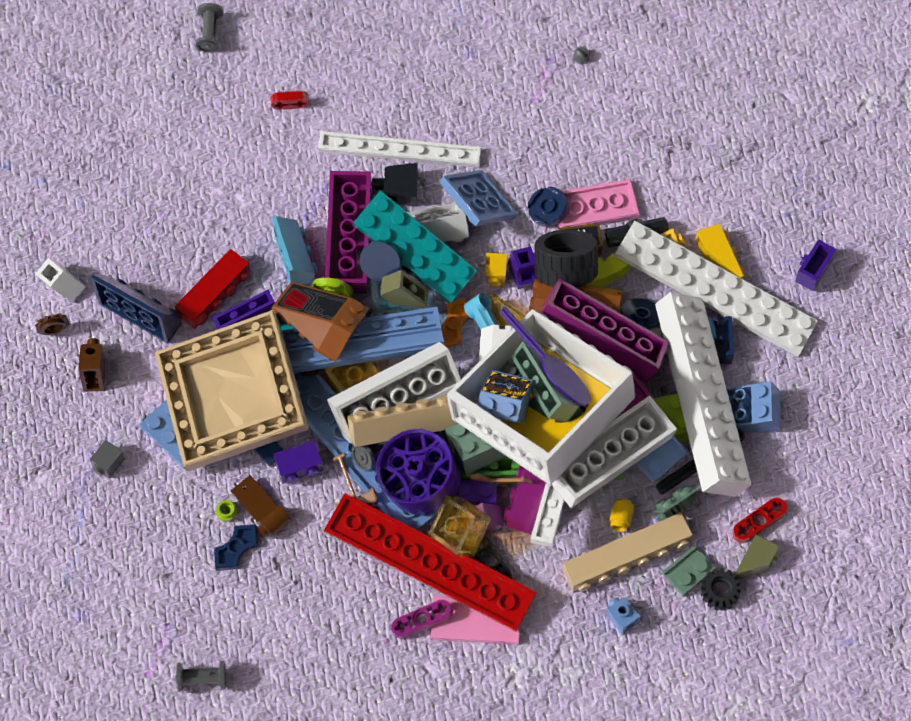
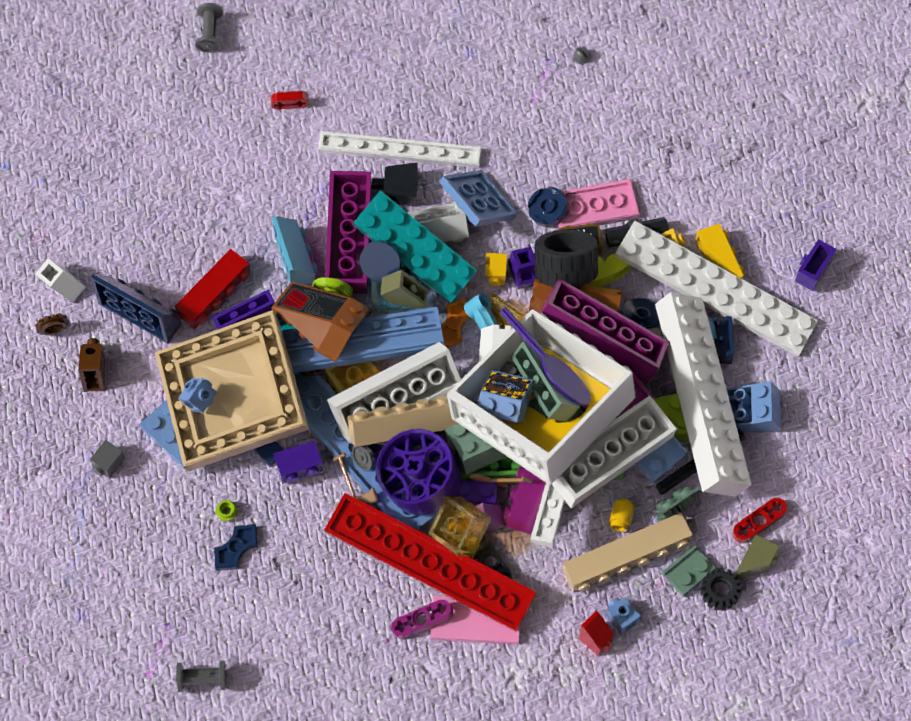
(198, 394): none -> medium blue brick
(261, 507): reddish brown door -> none
(596, 634): none -> red slope

